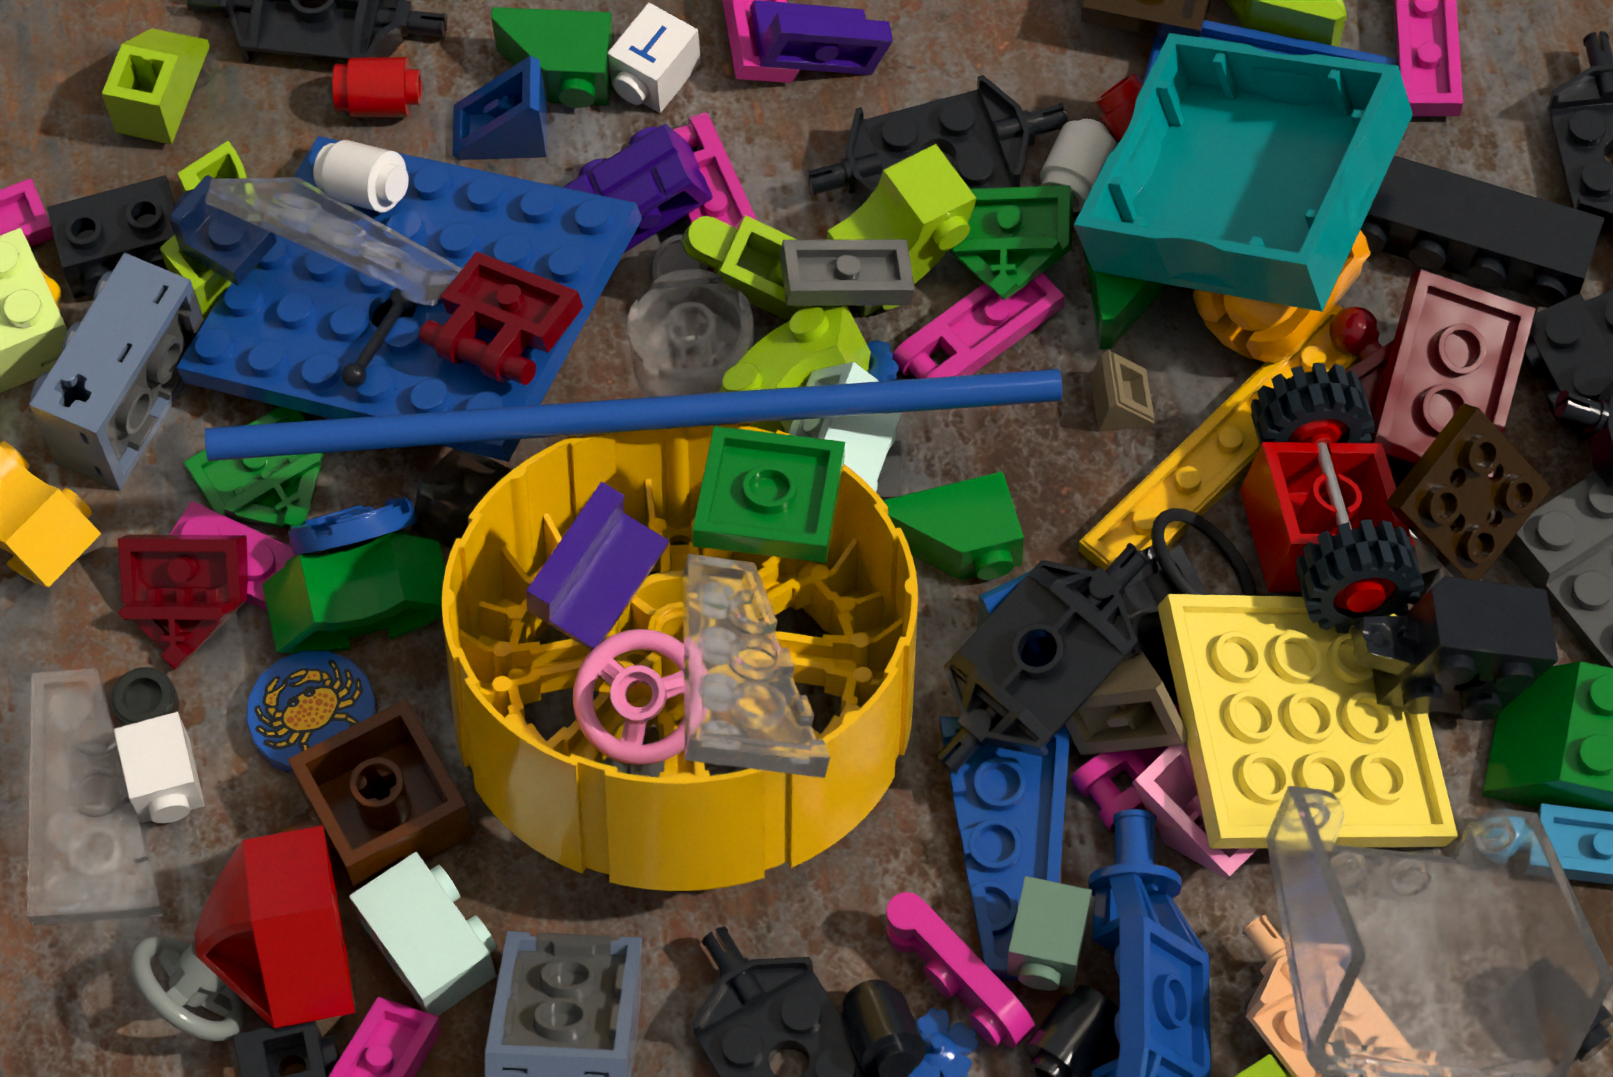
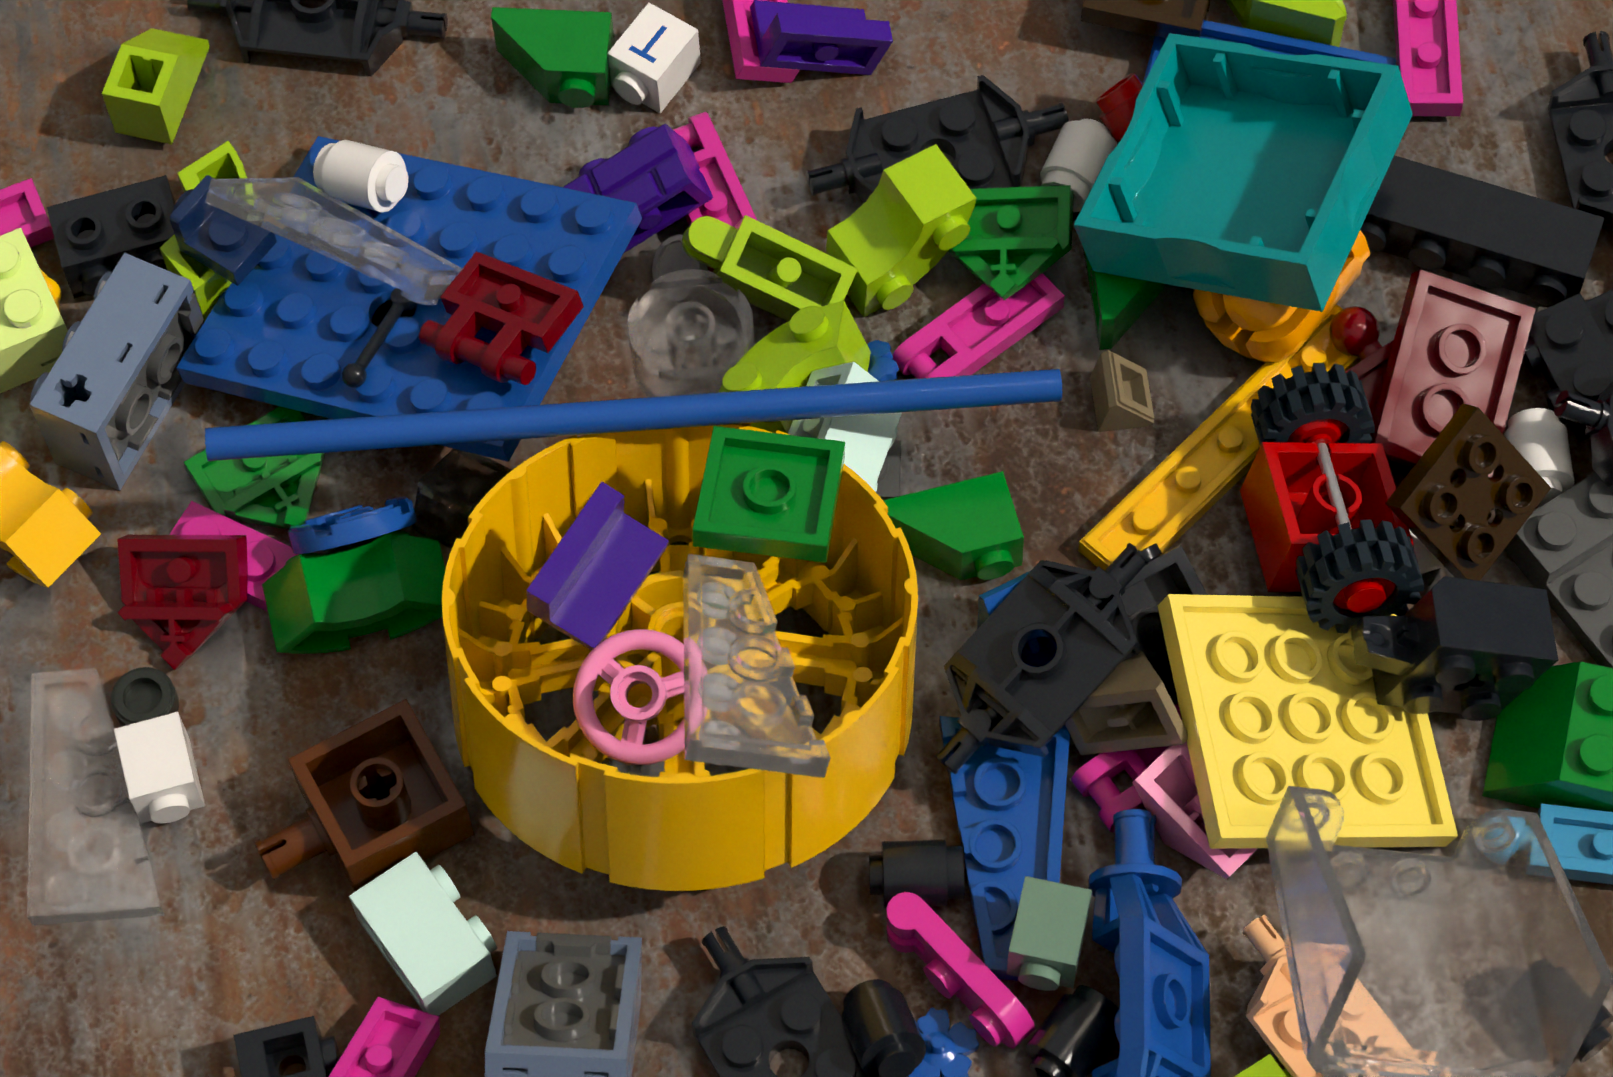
(262, 939): red piece -> none
(305, 703): tile -> none
(376, 87): red brick -> none
(503, 117): blue slope -> none
(846, 272): dark grey plate -> none
(920, 868): none -> black brick
(1211, 532): black tyre -> none
(1545, 446): none -> white brick

